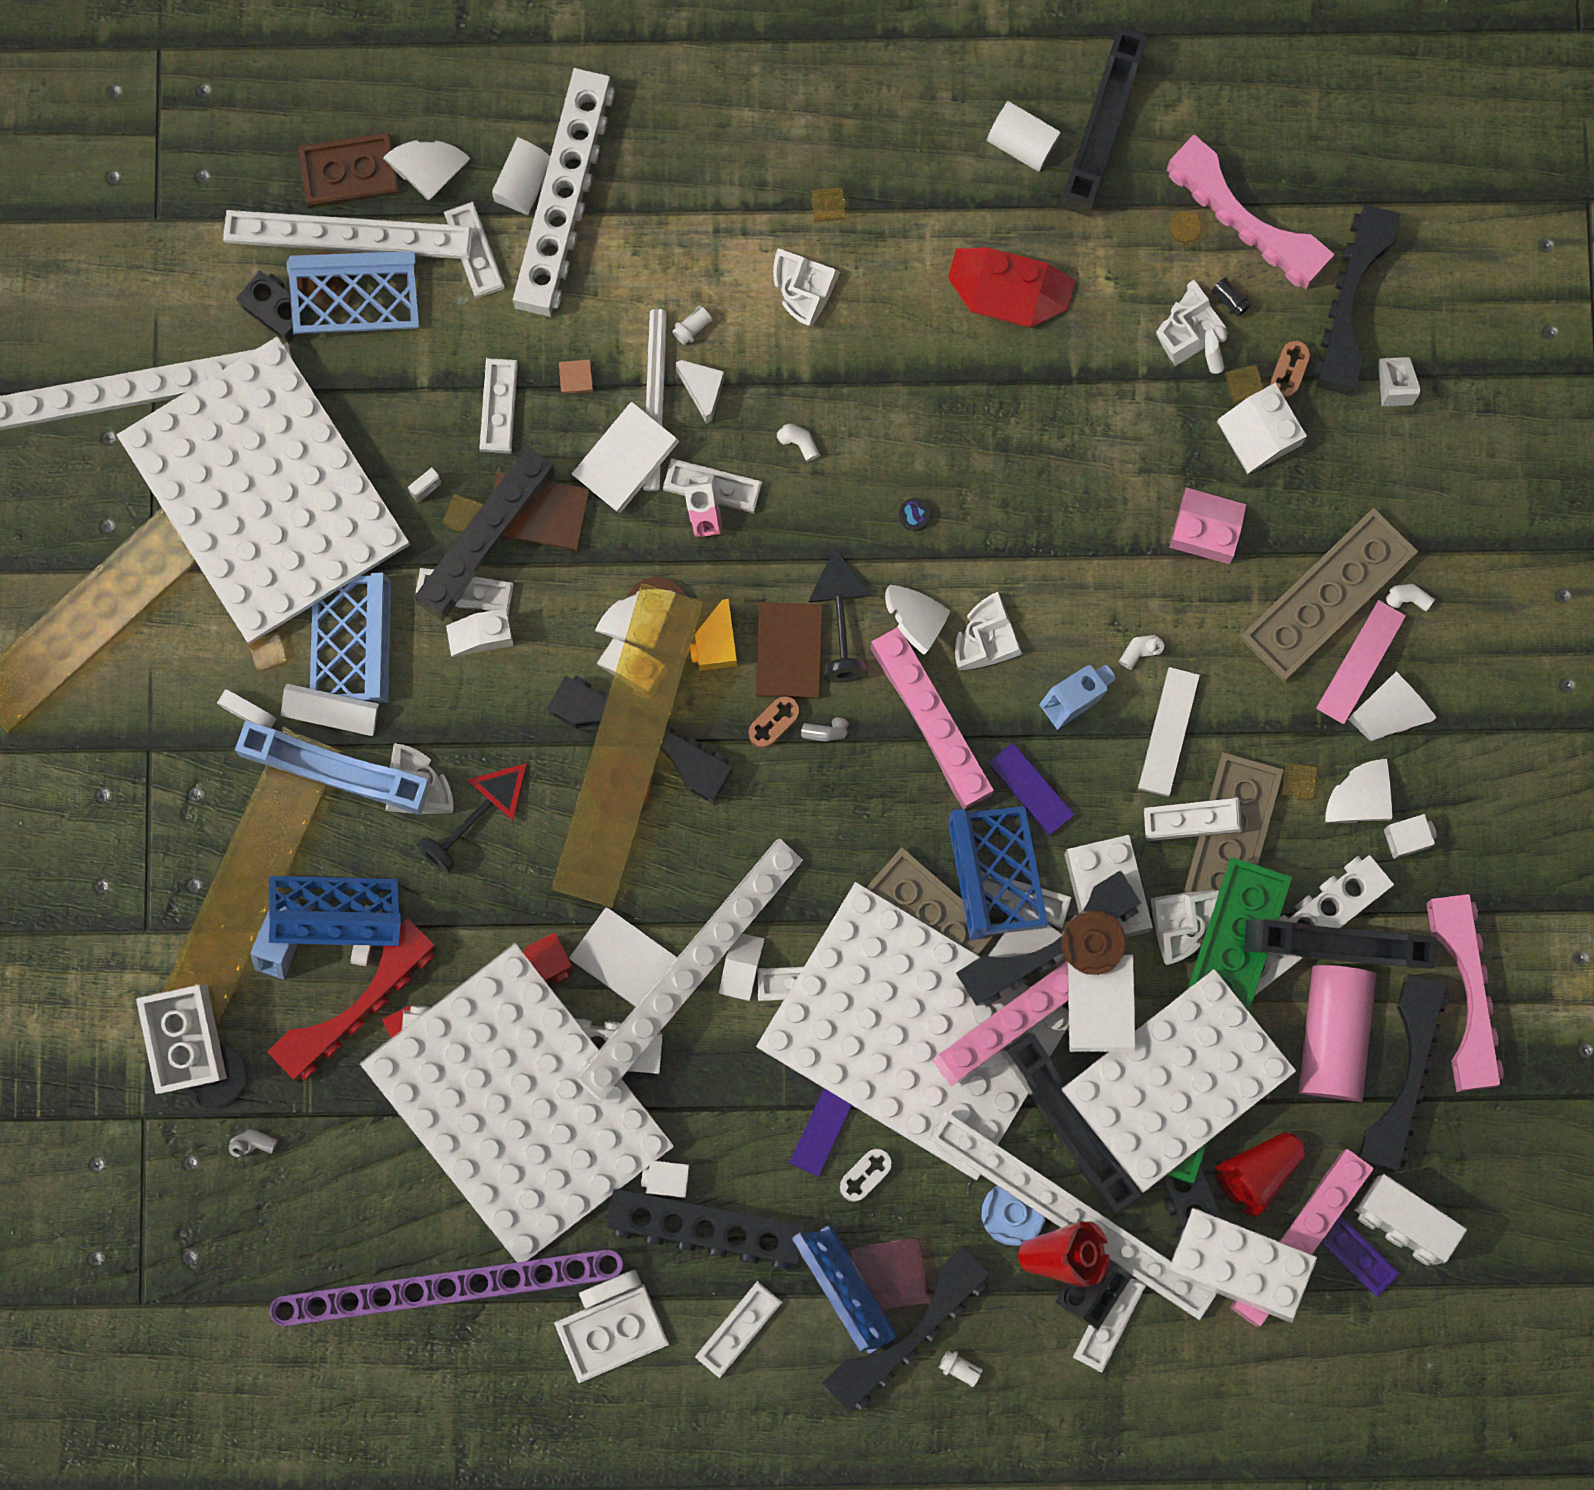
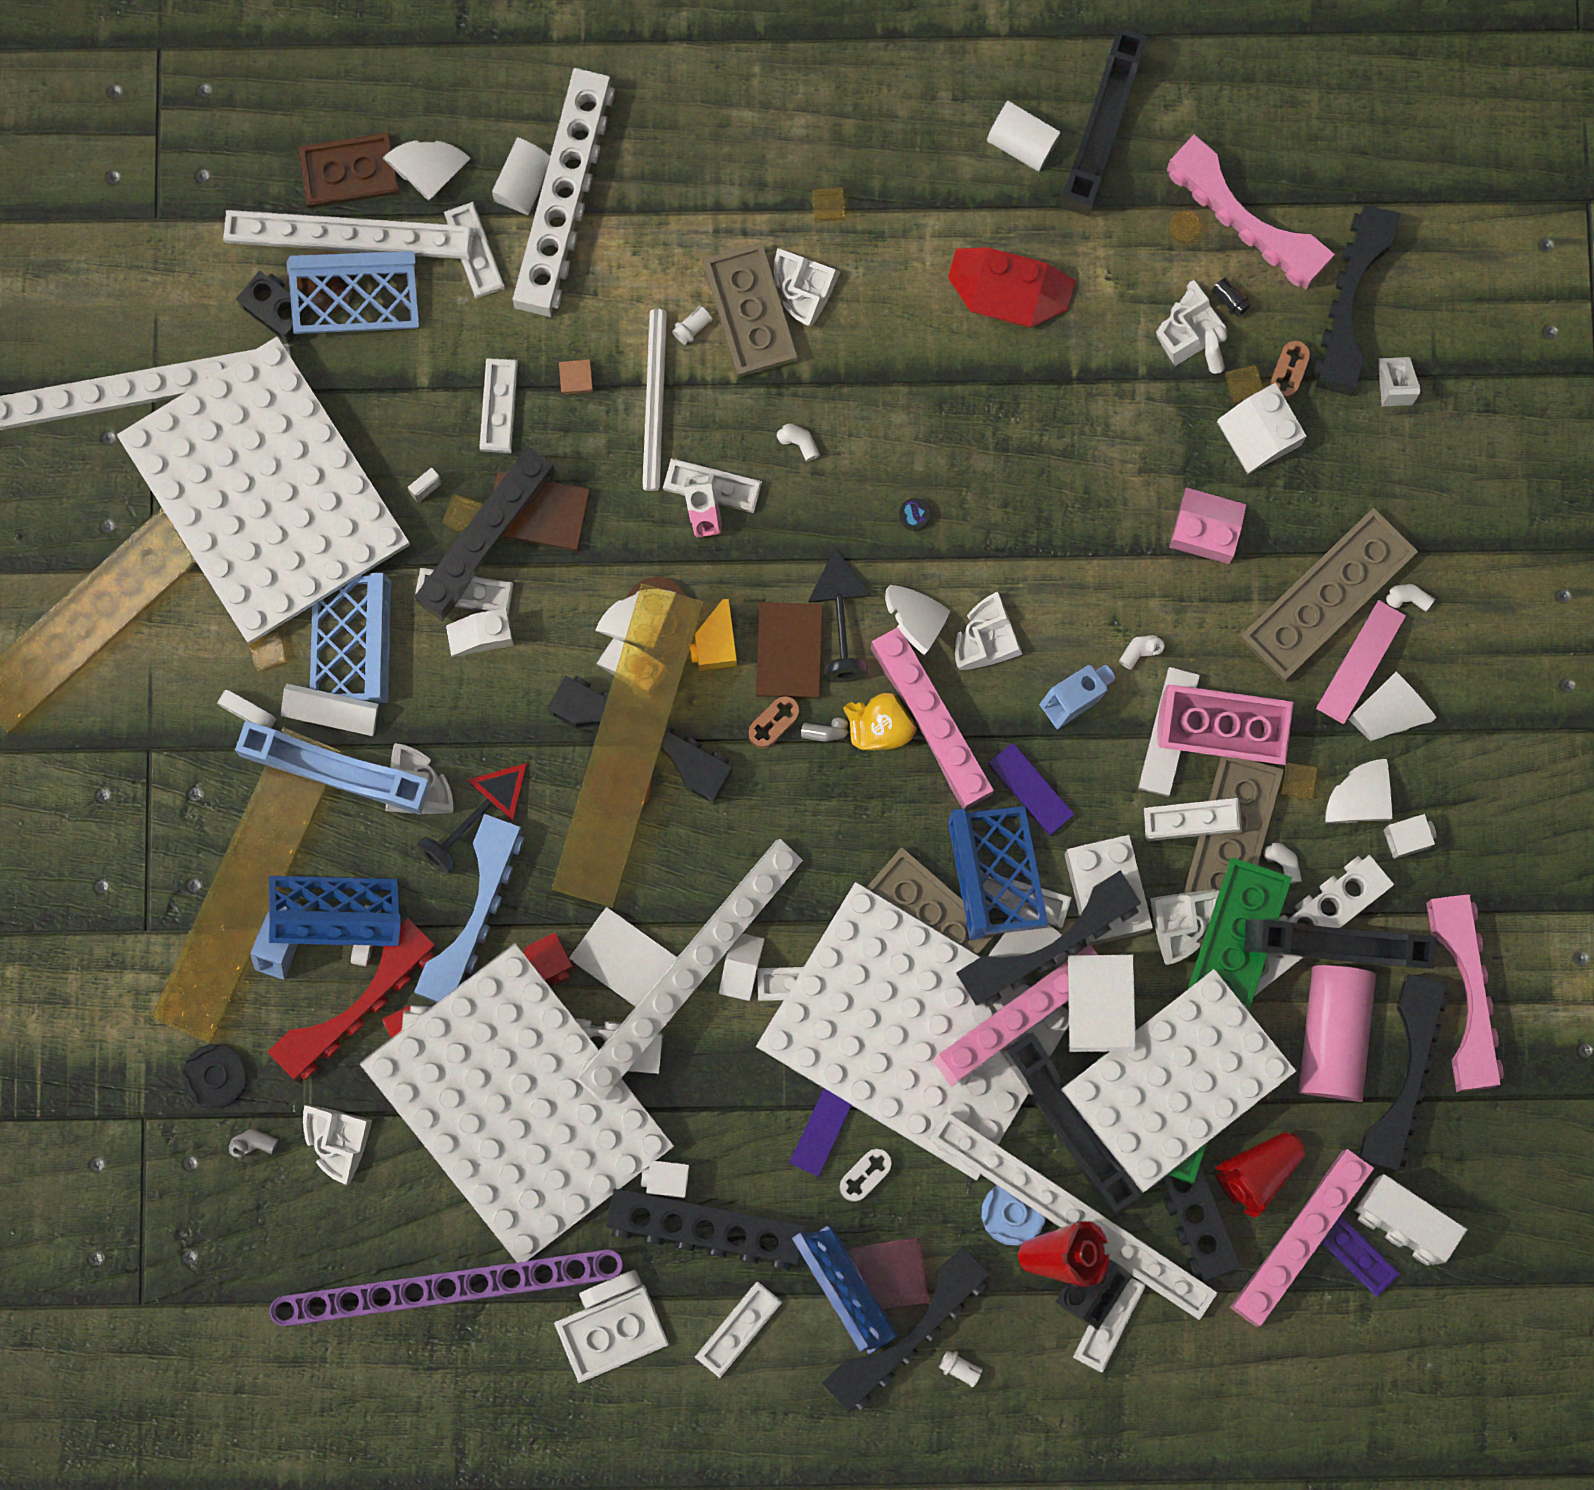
(181, 1038): white brick -> none
(337, 1139): none -> white brick
(494, 848): none -> light blue arch
(625, 457): white tile -> none
(703, 386): white slope -> none
(749, 309): none -> dark tan plate
(880, 724): none -> yellow piece
(1093, 942): reddish brown tile -> none
(1224, 724): none -> bright pink brick
(1242, 1265): white brick -> none
(1284, 857): none -> white arm

